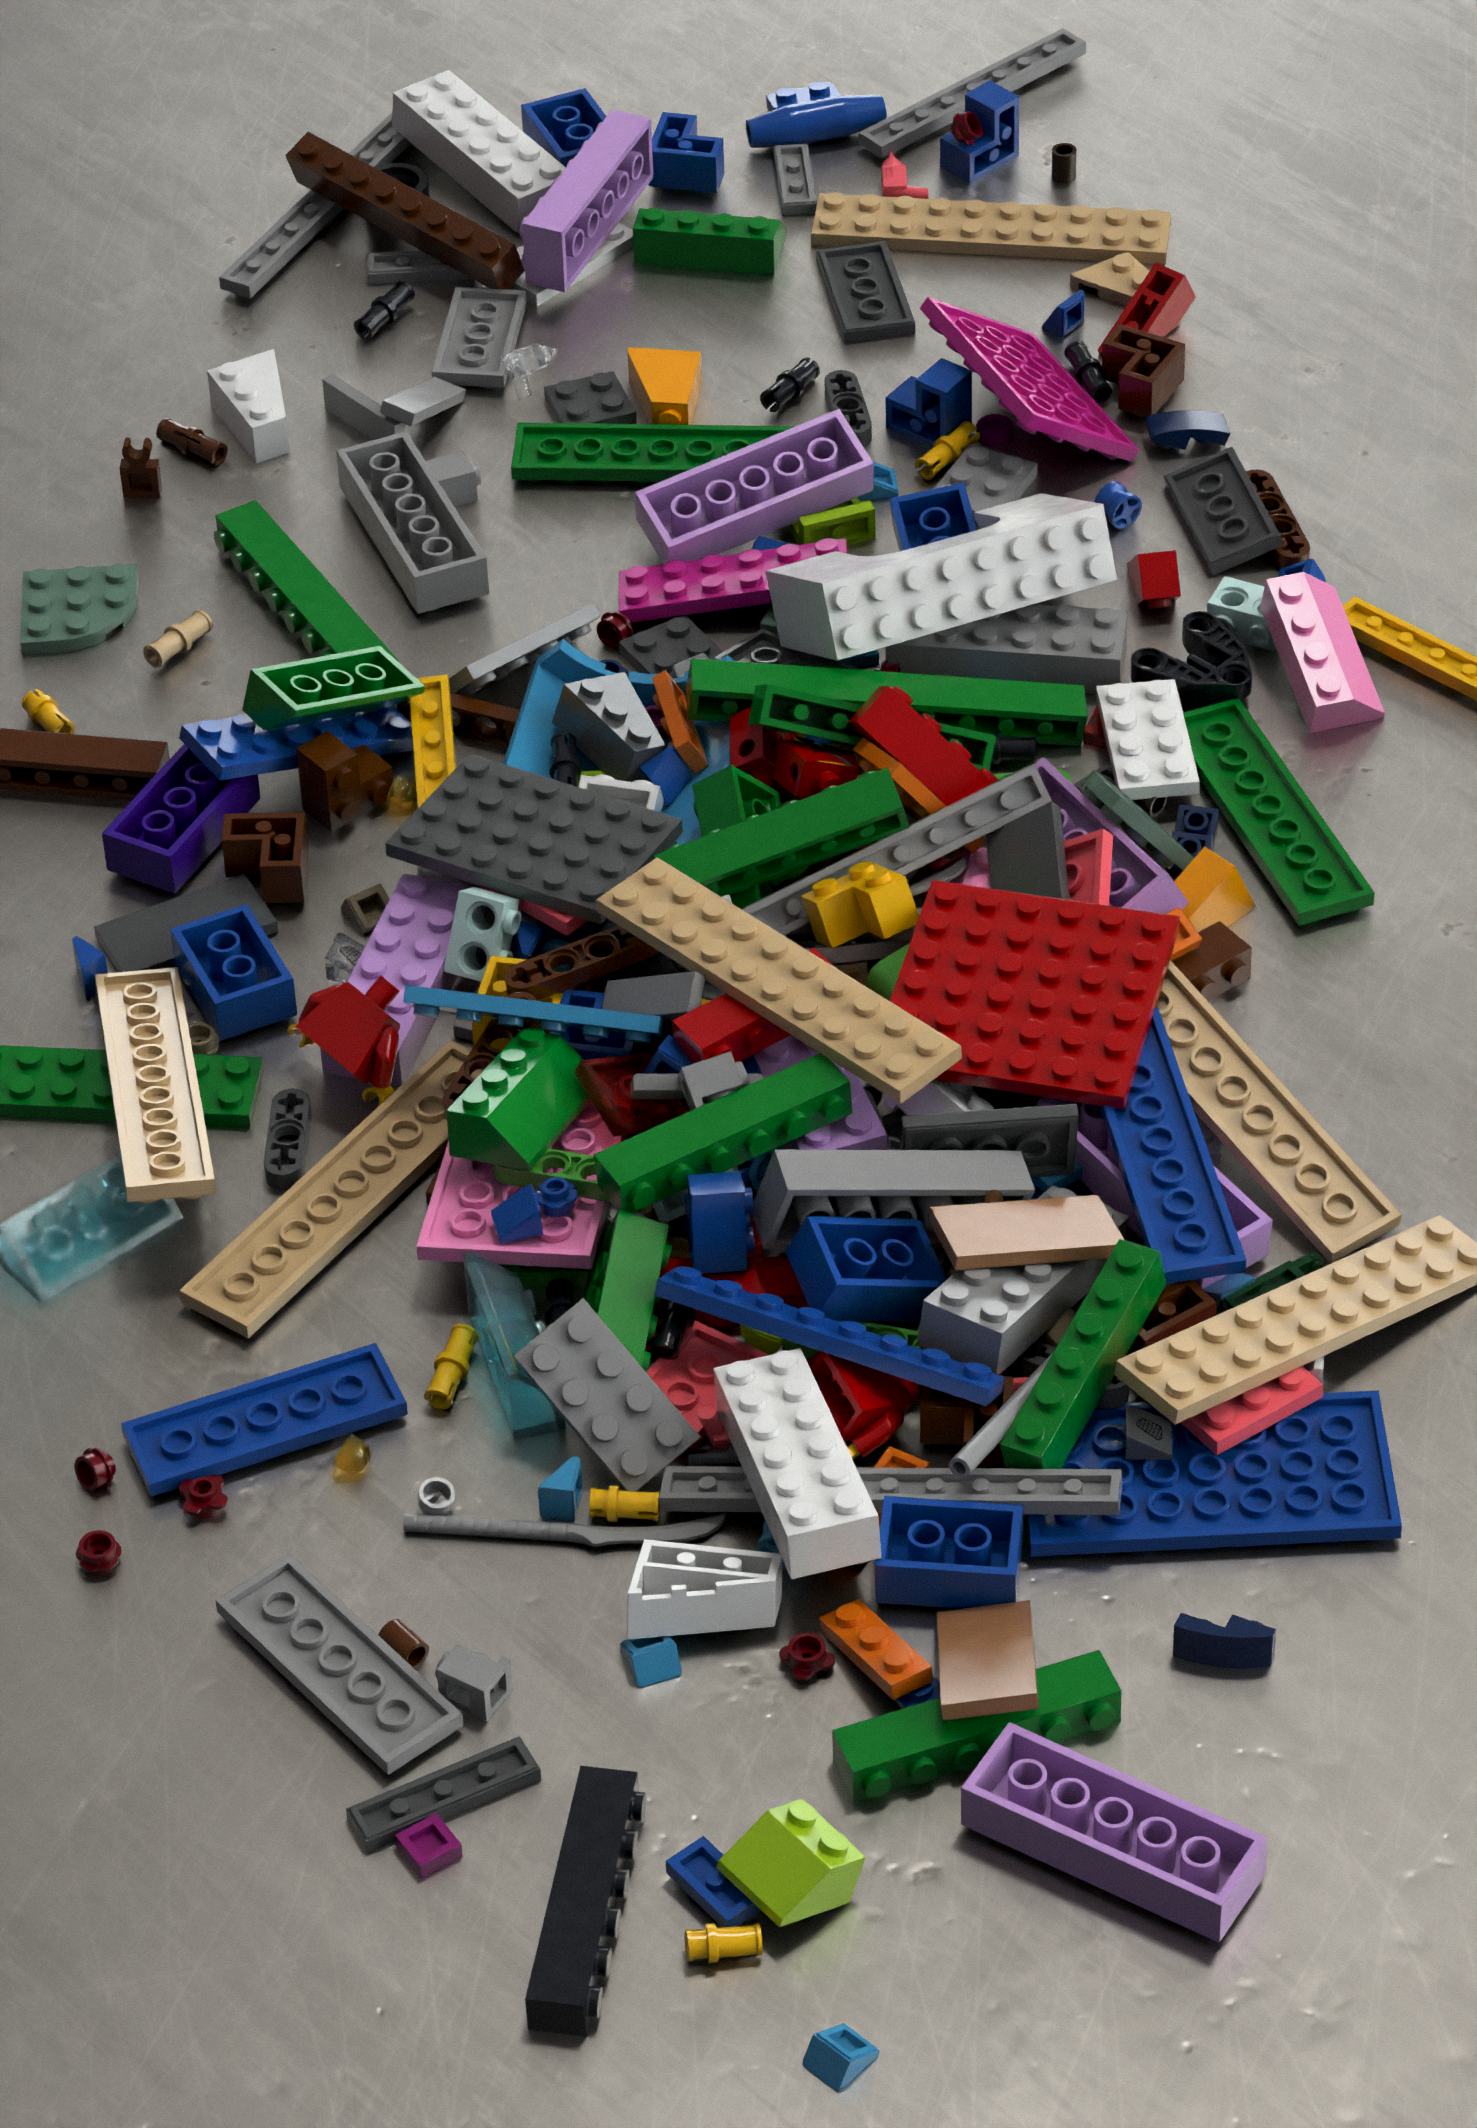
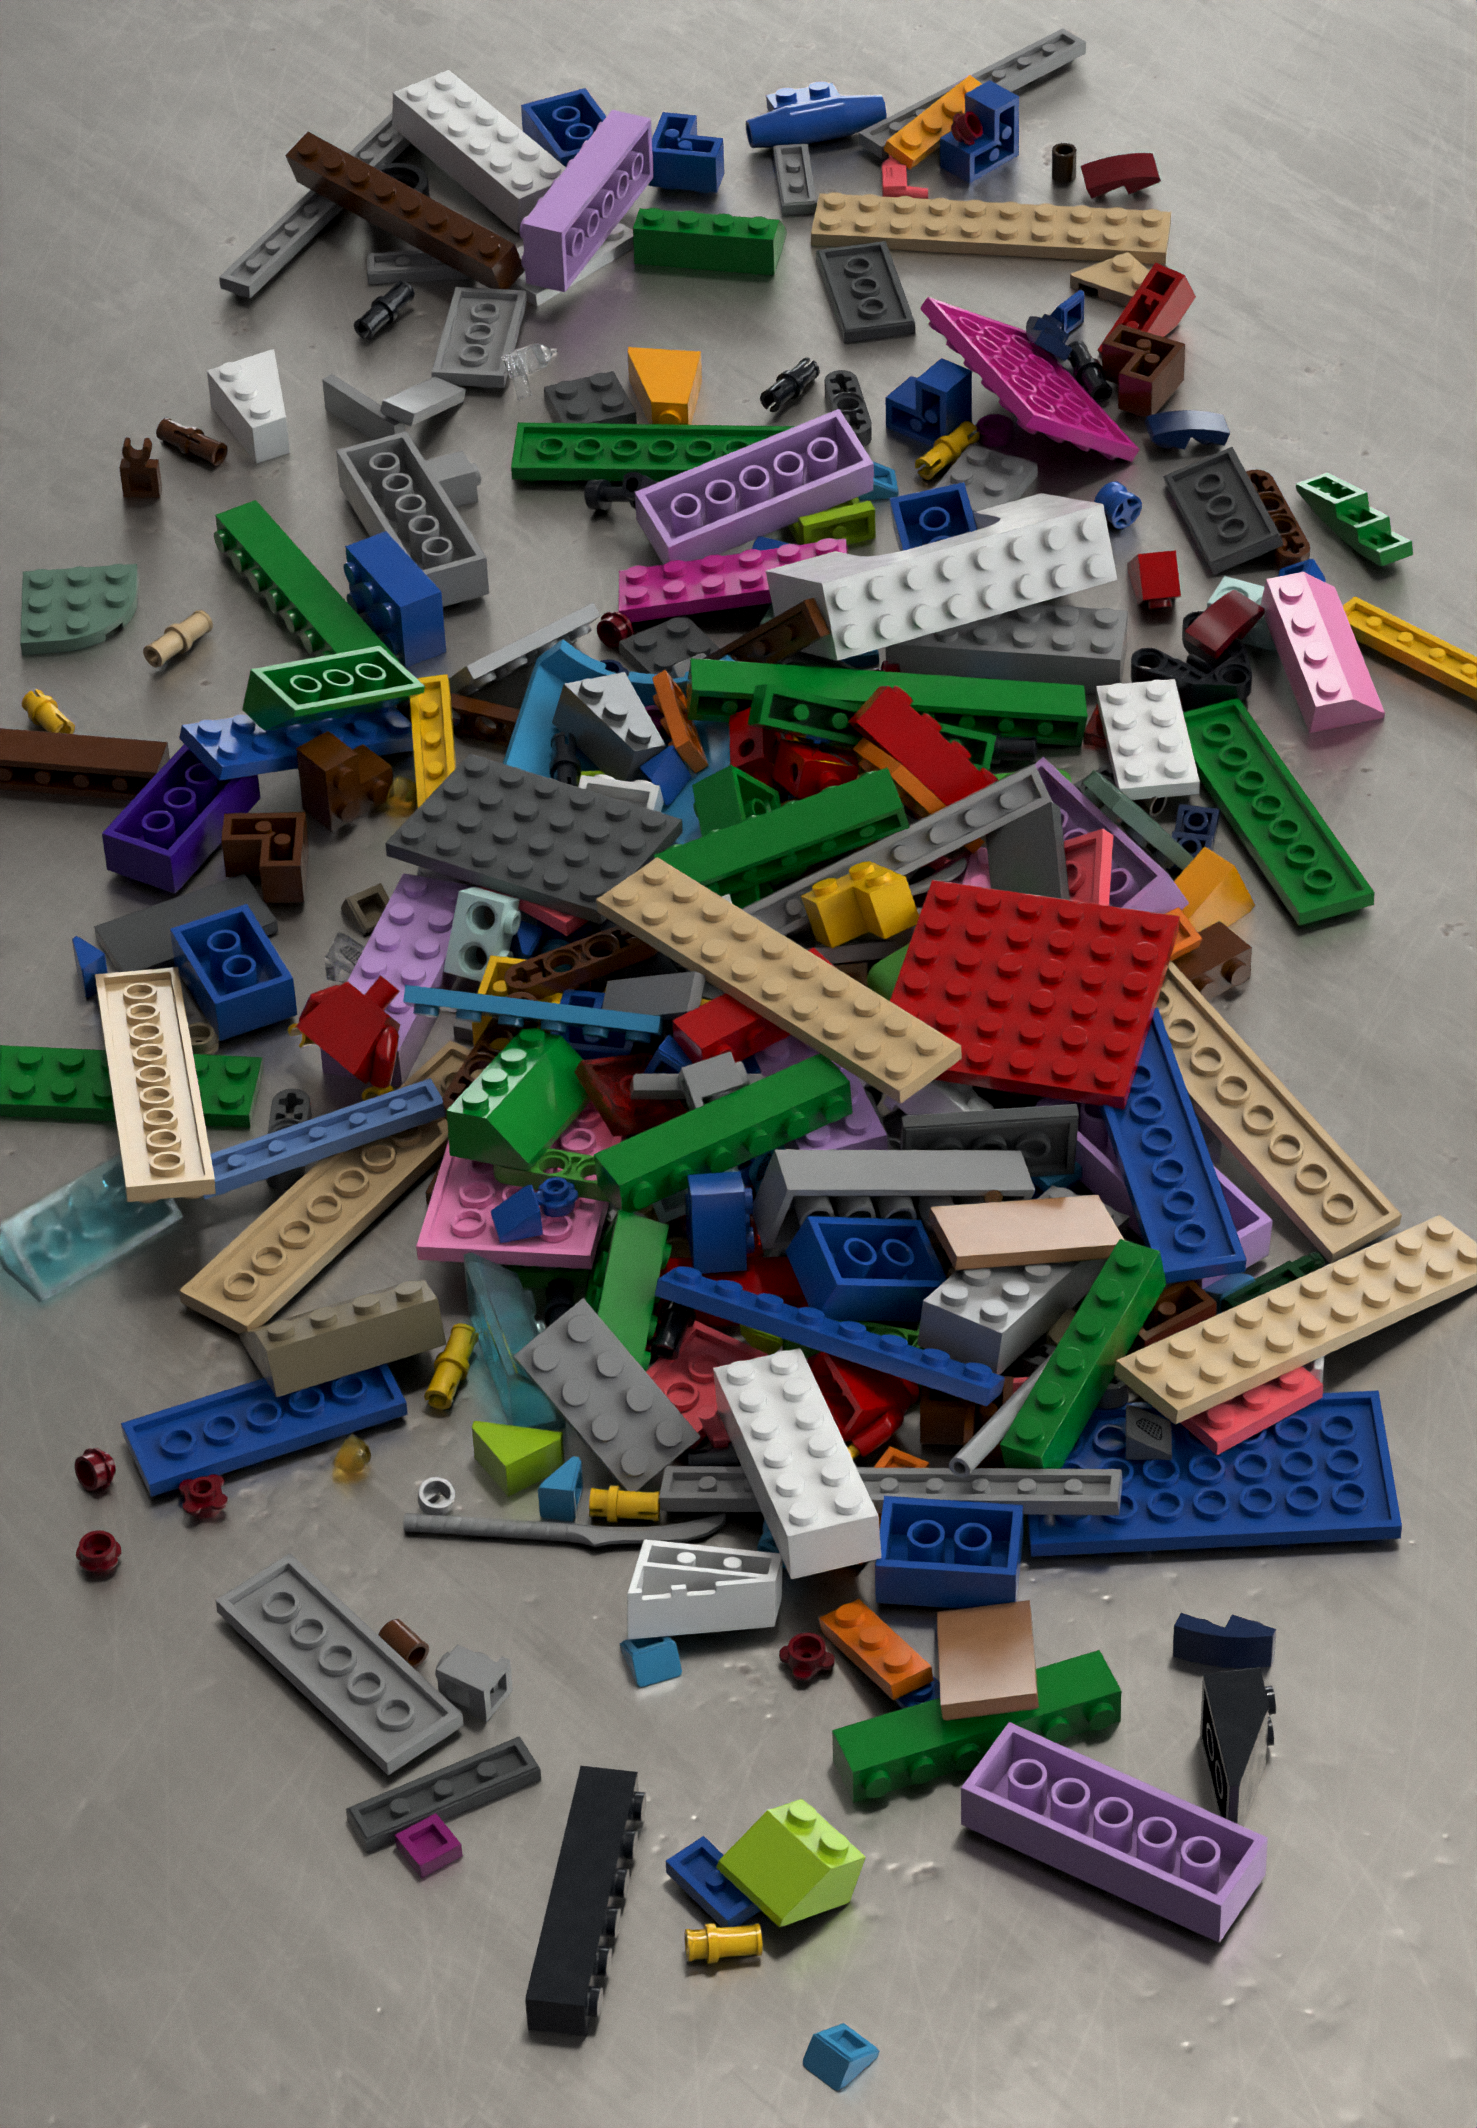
(326, 1136): none -> medium blue plate
(346, 1337): none -> dark tan slope
(395, 599): none -> blue brick
(516, 1454): none -> lime slope
(601, 494): none -> black bar
(779, 636): none -> reddish brown plate
(923, 133): none -> light orange plate
(1048, 335): none -> dark blue slope
(1129, 170): none -> dark red slope
(1223, 622): none -> dark red slope
(1236, 1737): none -> black slope
(1351, 518): none -> green slope

